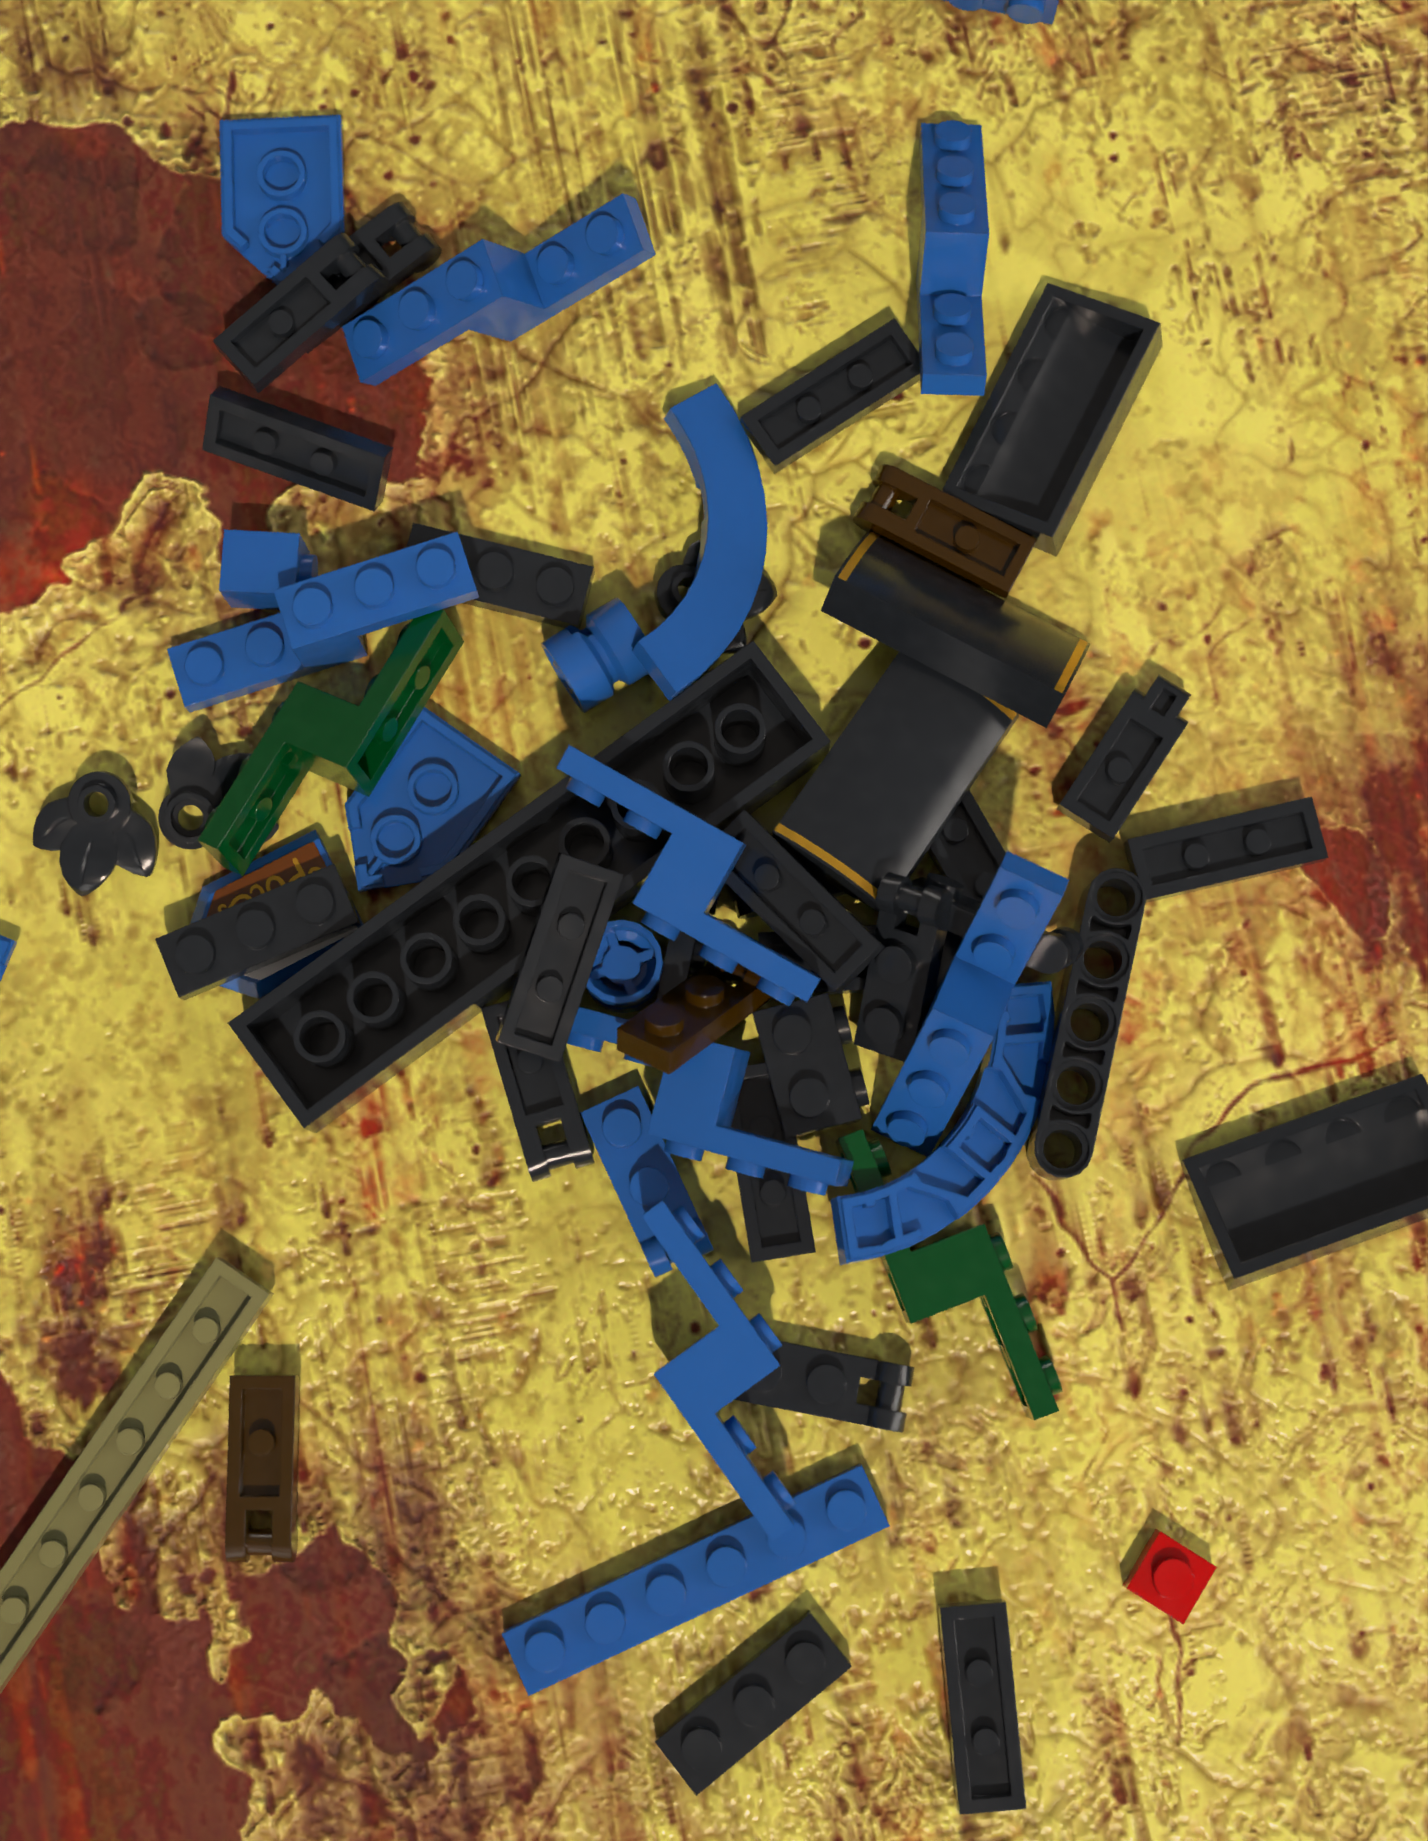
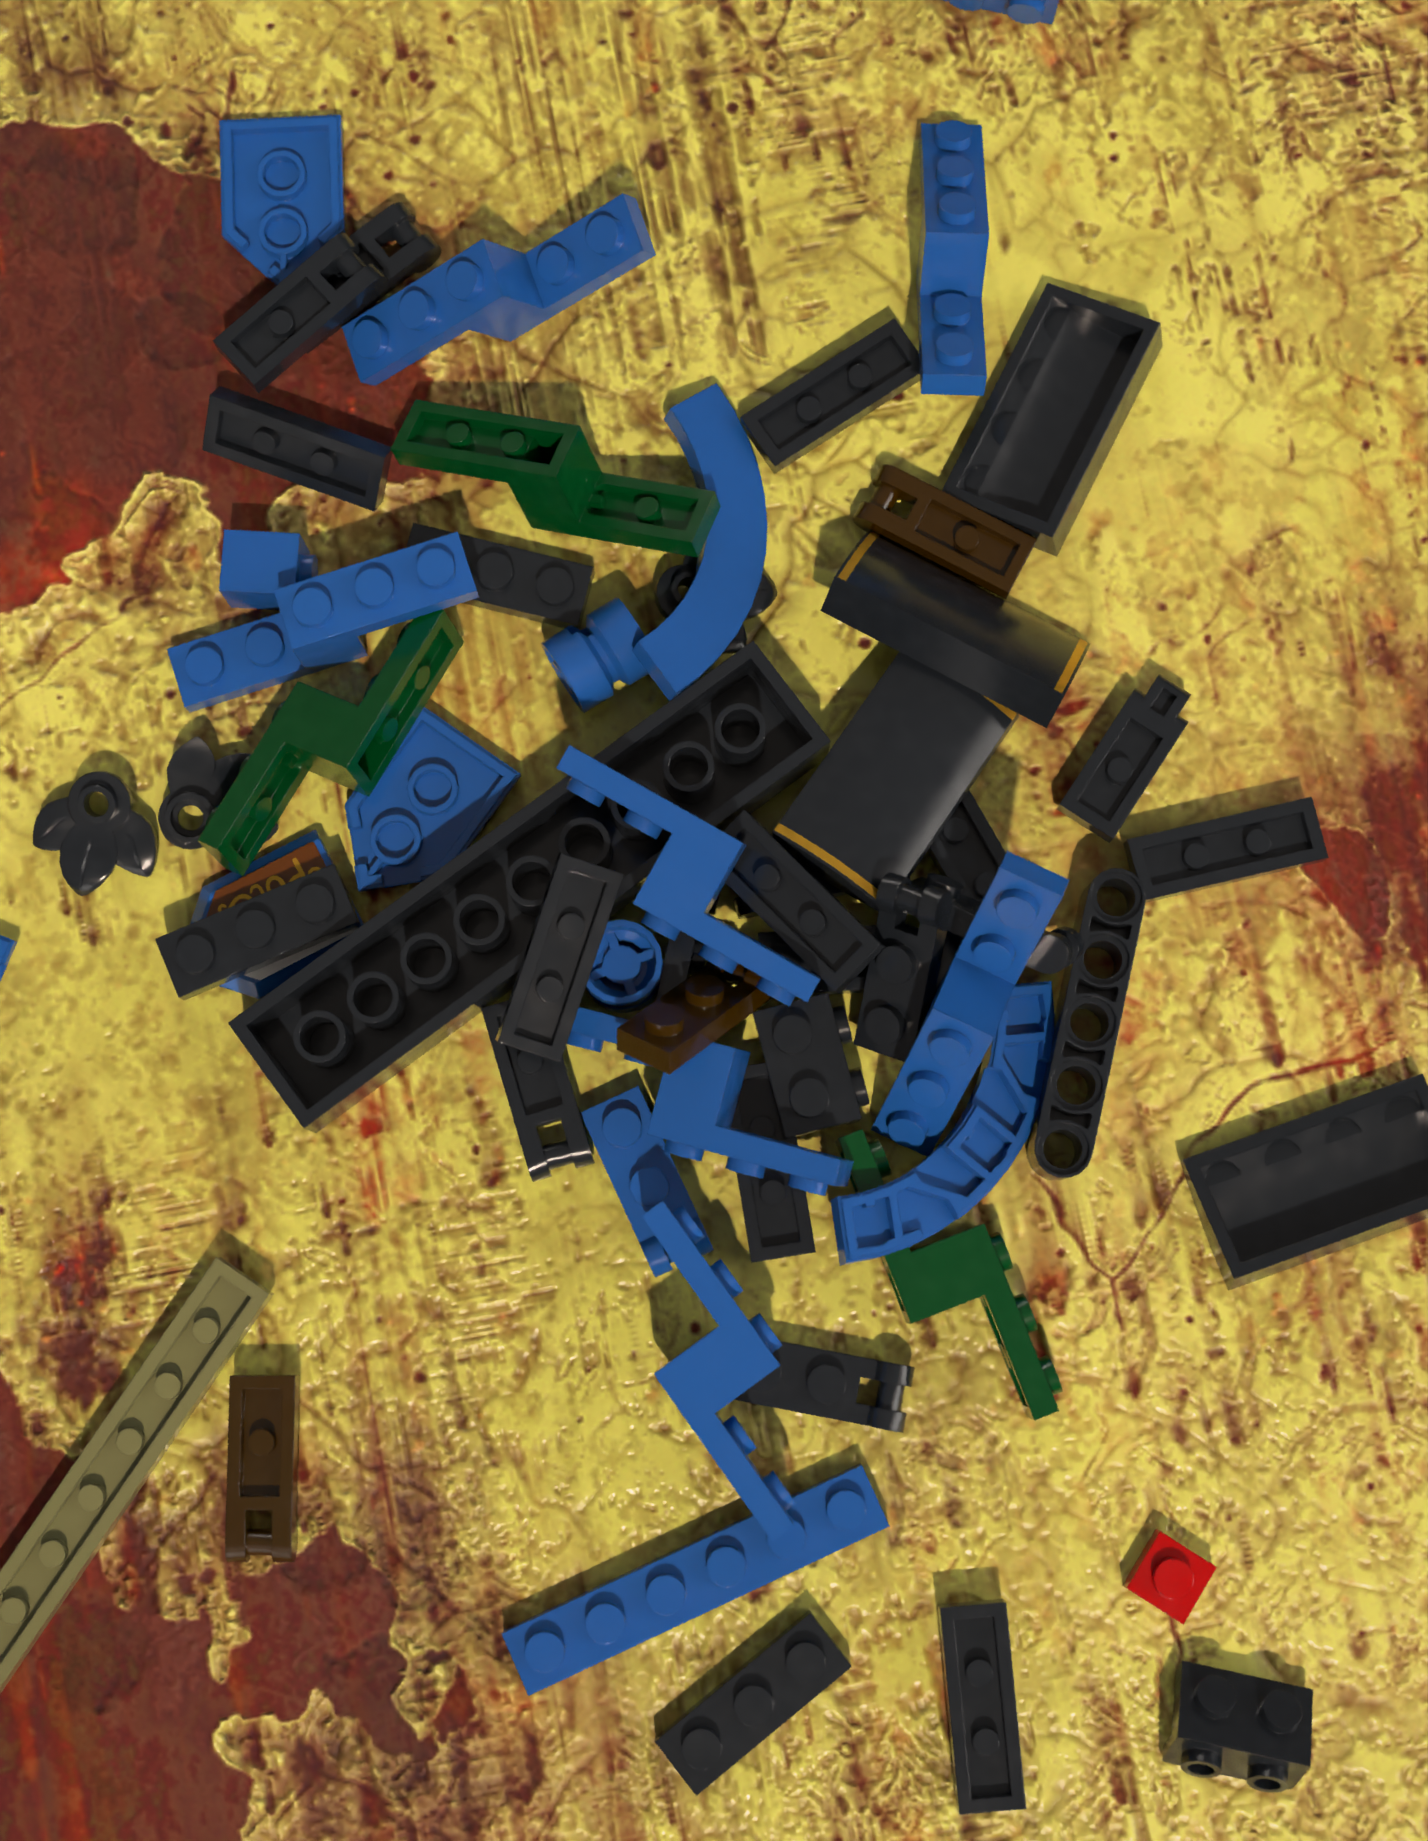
(556, 477): none -> dark green bracket
(1240, 1727): none -> black bracket

